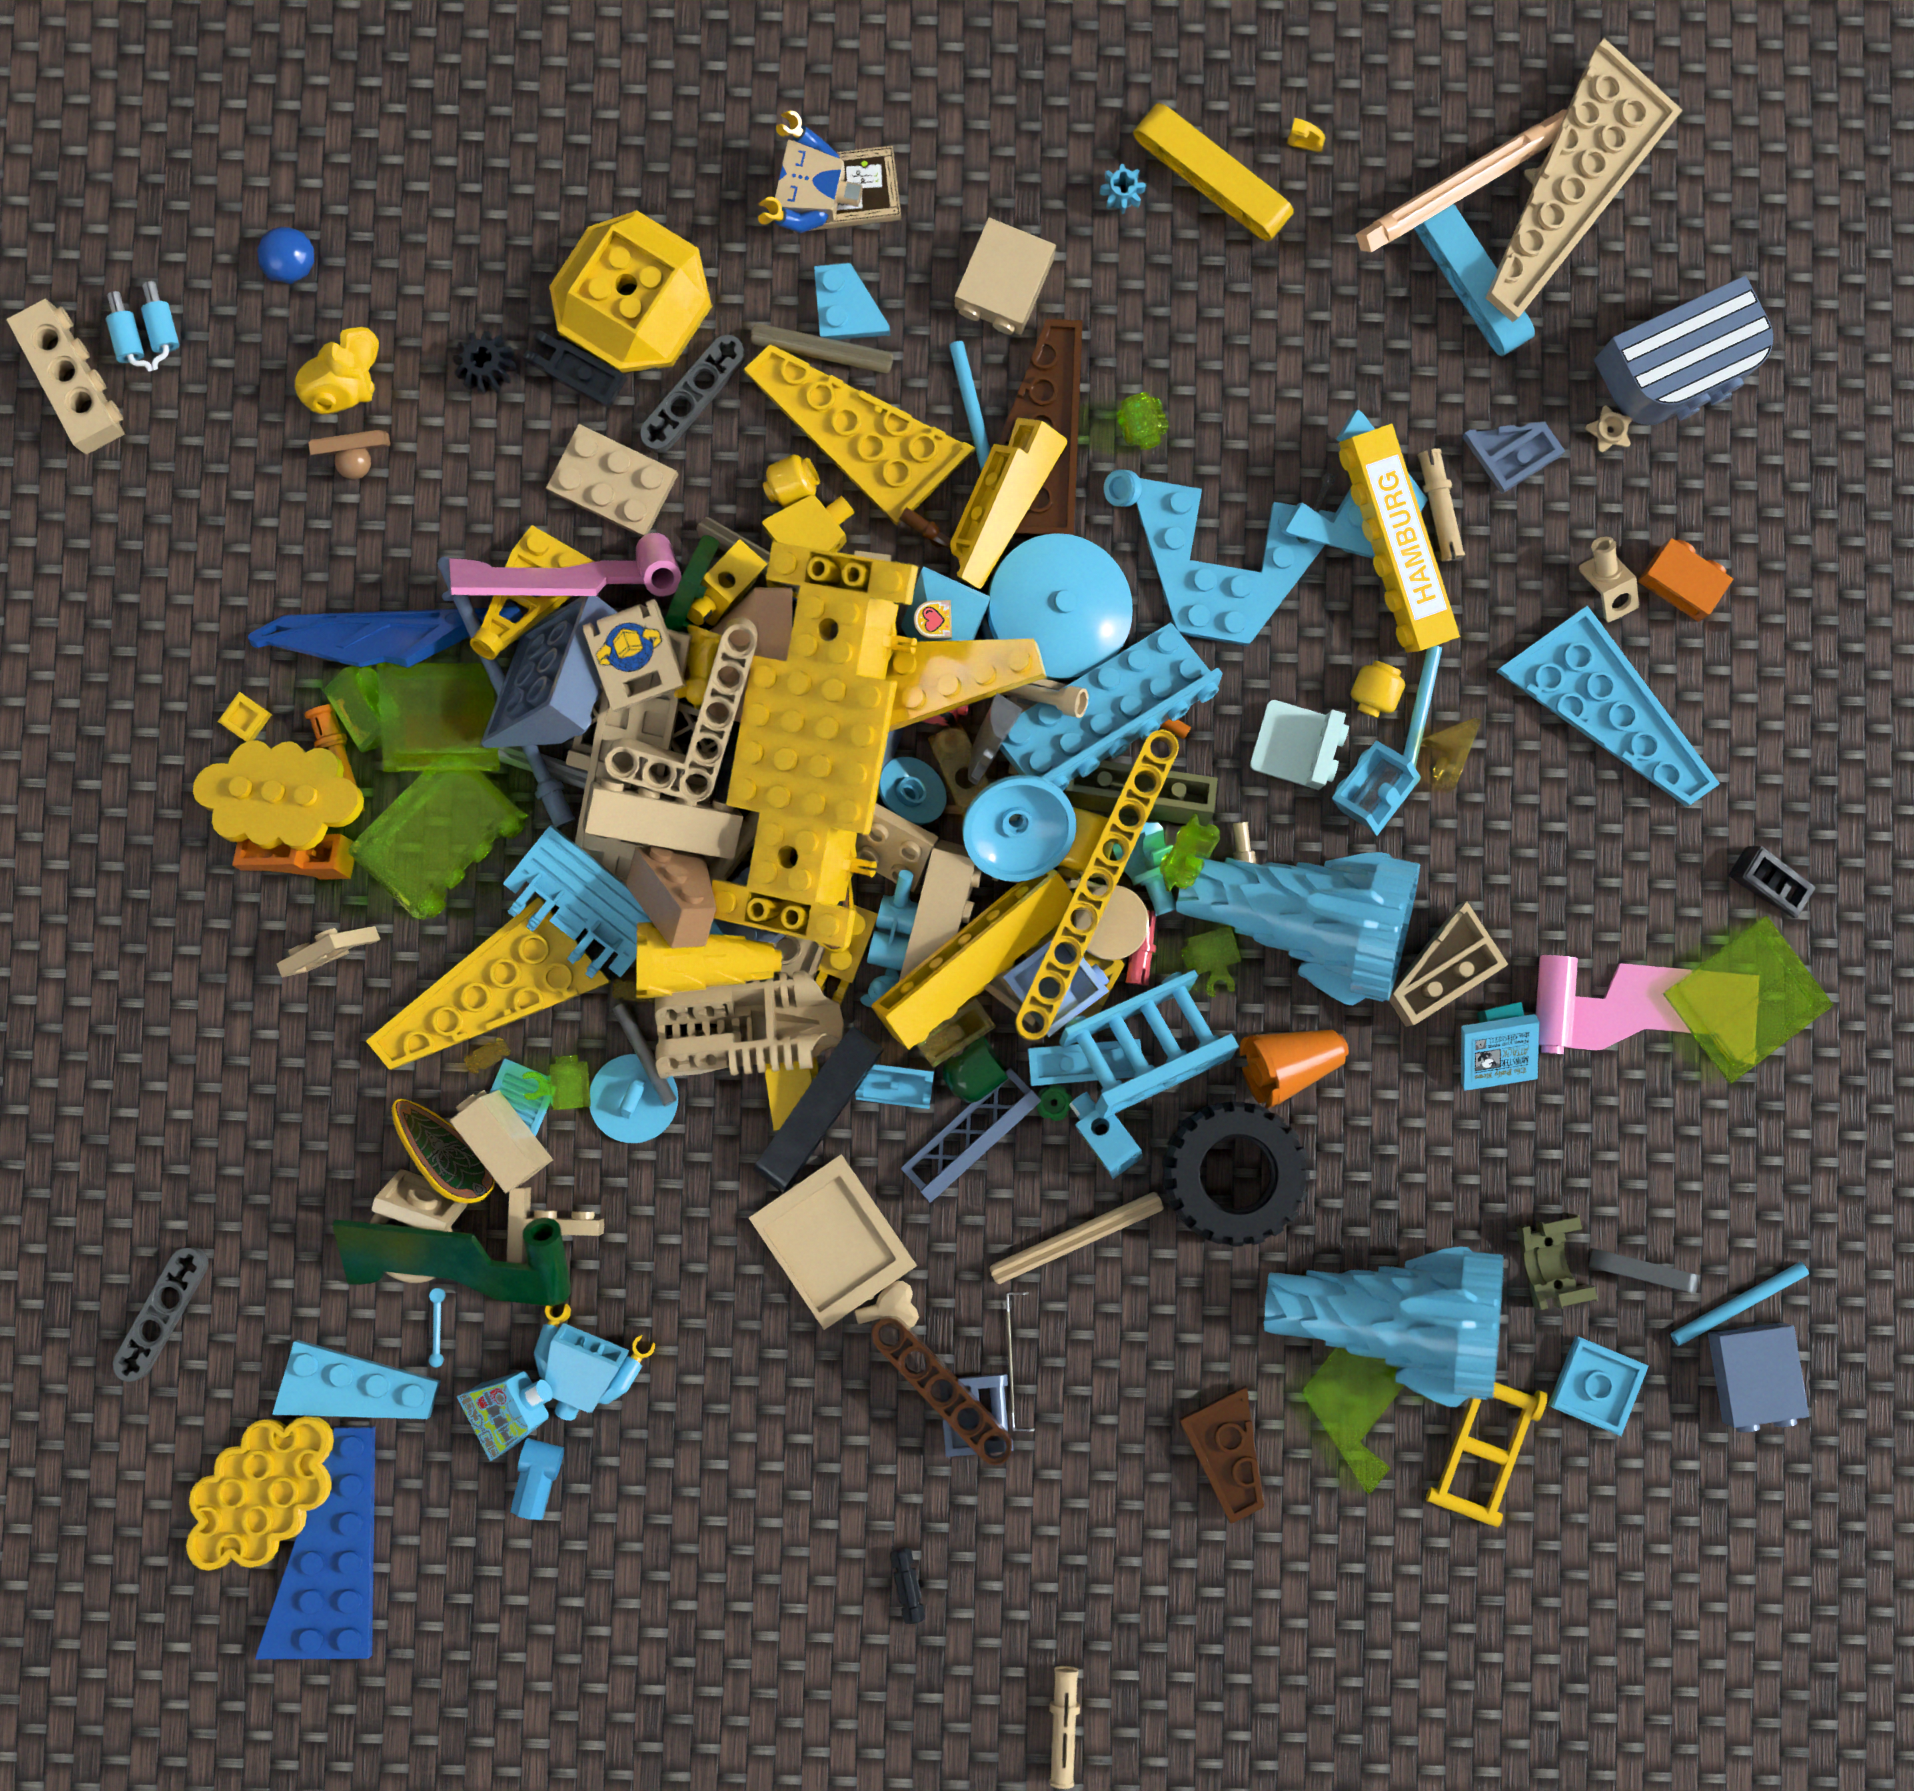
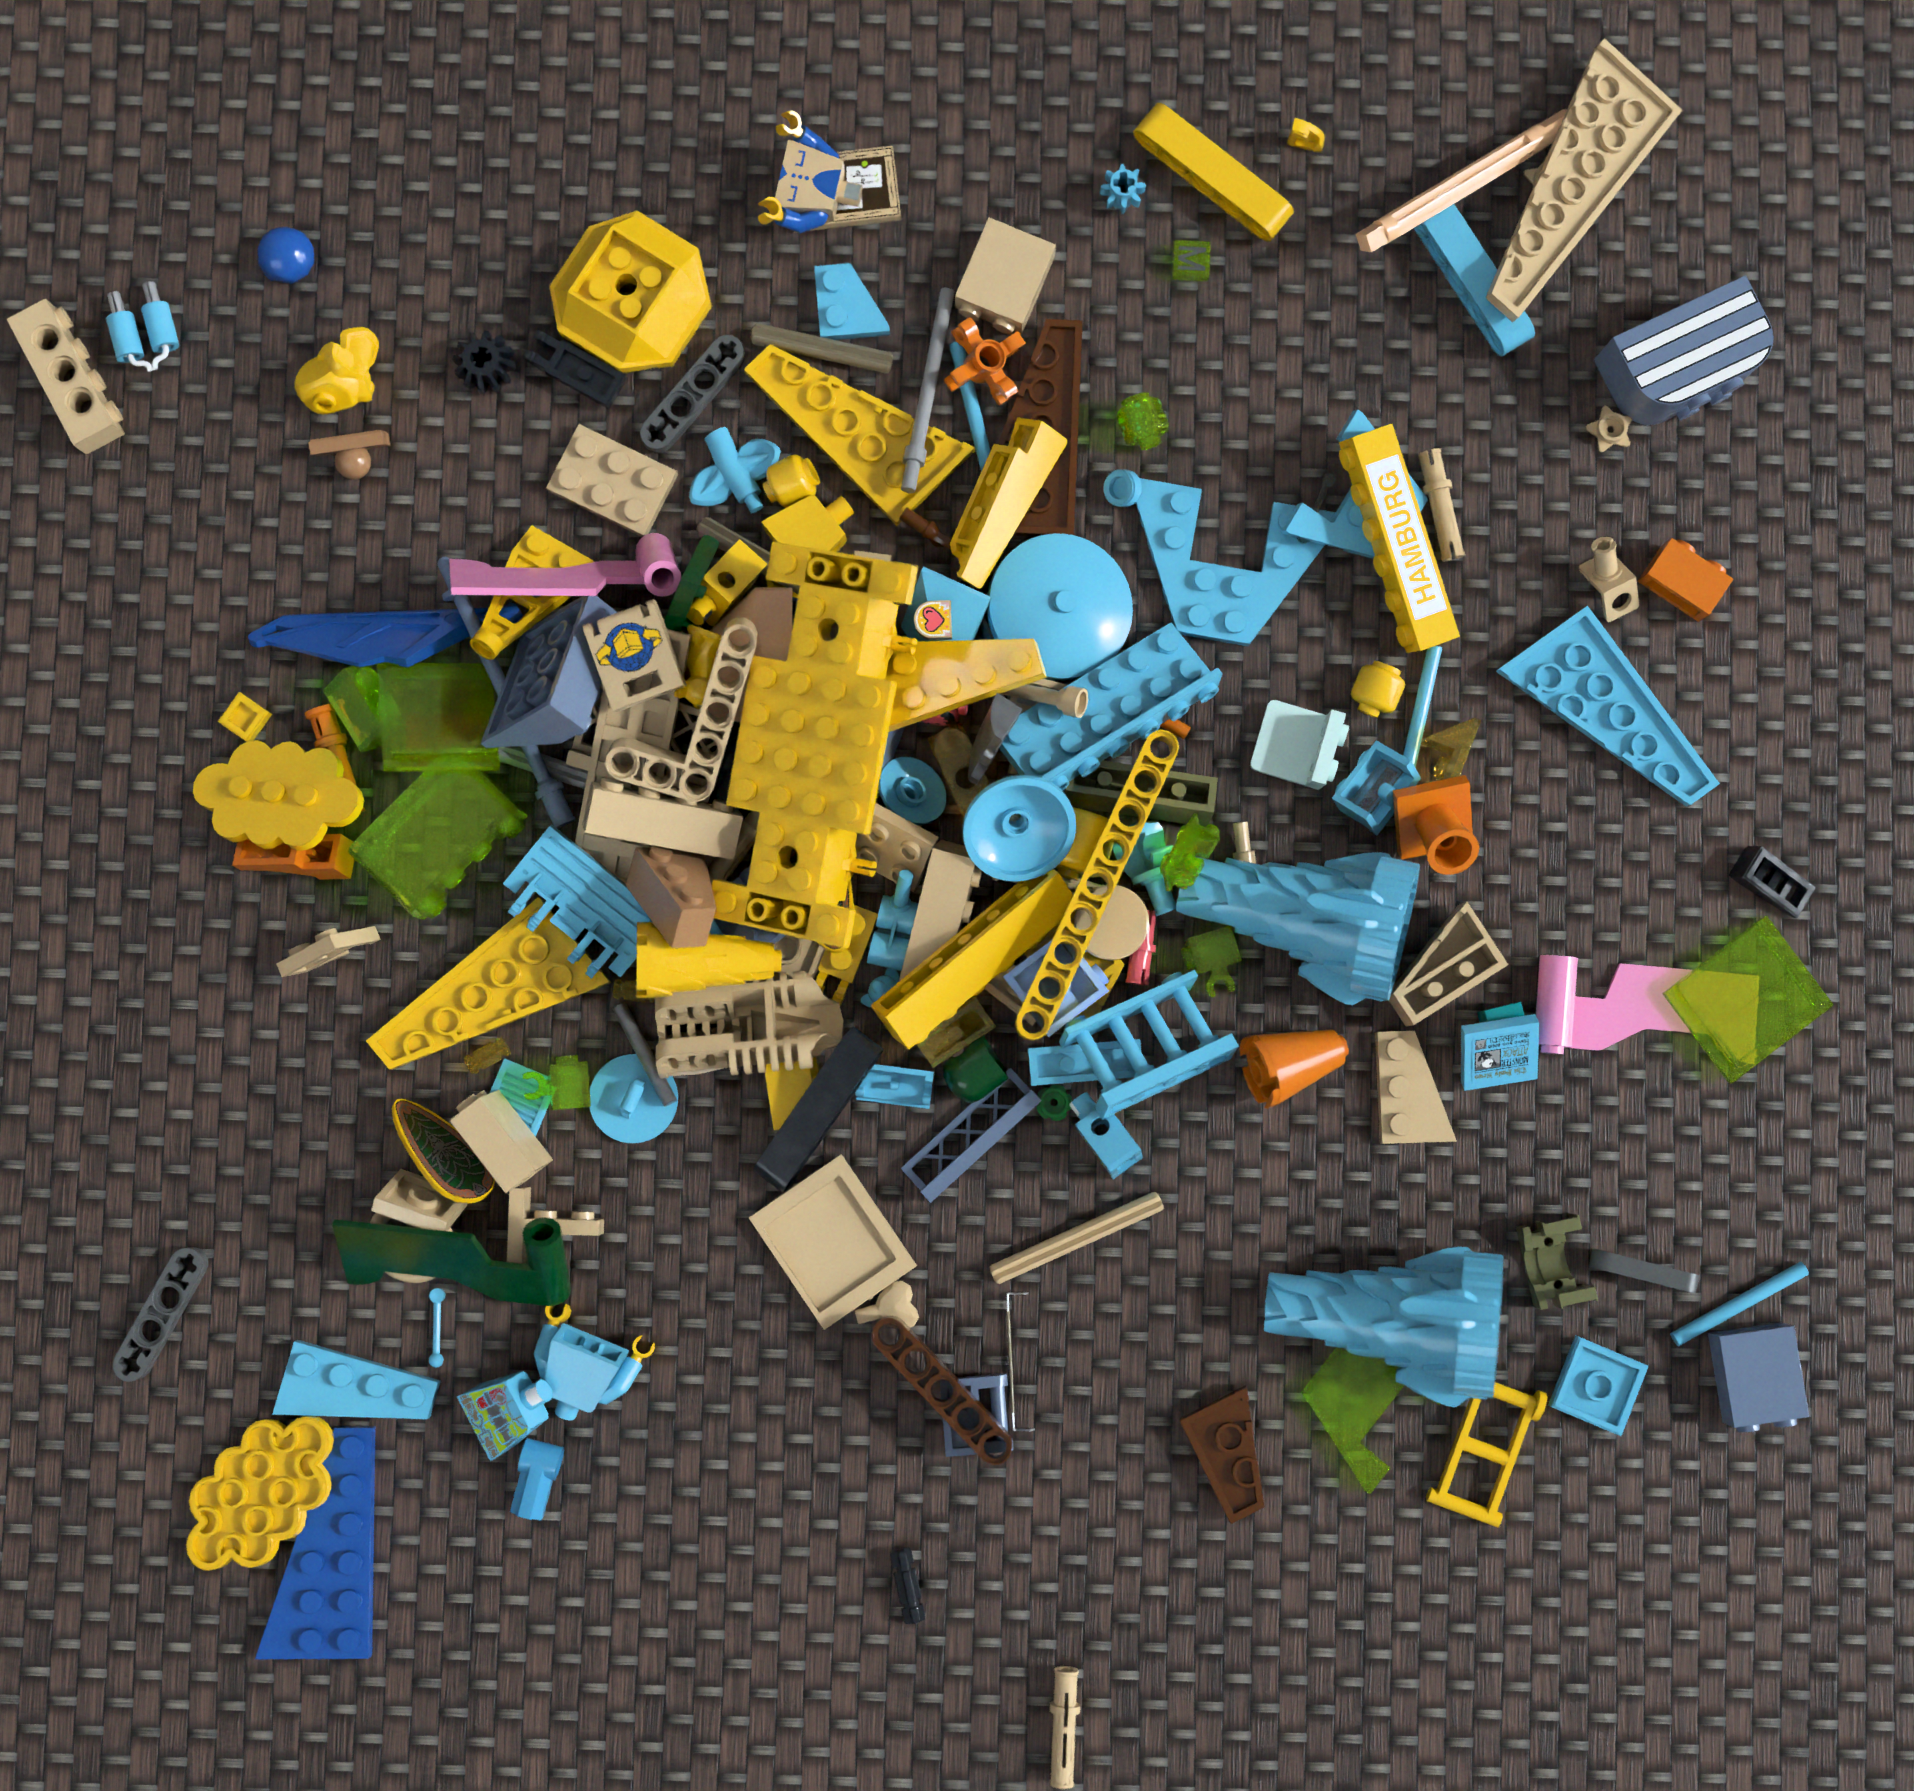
(733, 471): none -> medium azure plant
(915, 453): none -> light grey bar
(973, 369): none -> orange pin
(1191, 260): none -> clear neon green tile
(1285, 1185): black tyre -> none
(1407, 1093): none -> tan wing
(1436, 823): none -> orange plant
(1514, 452): sand blue wing -> none

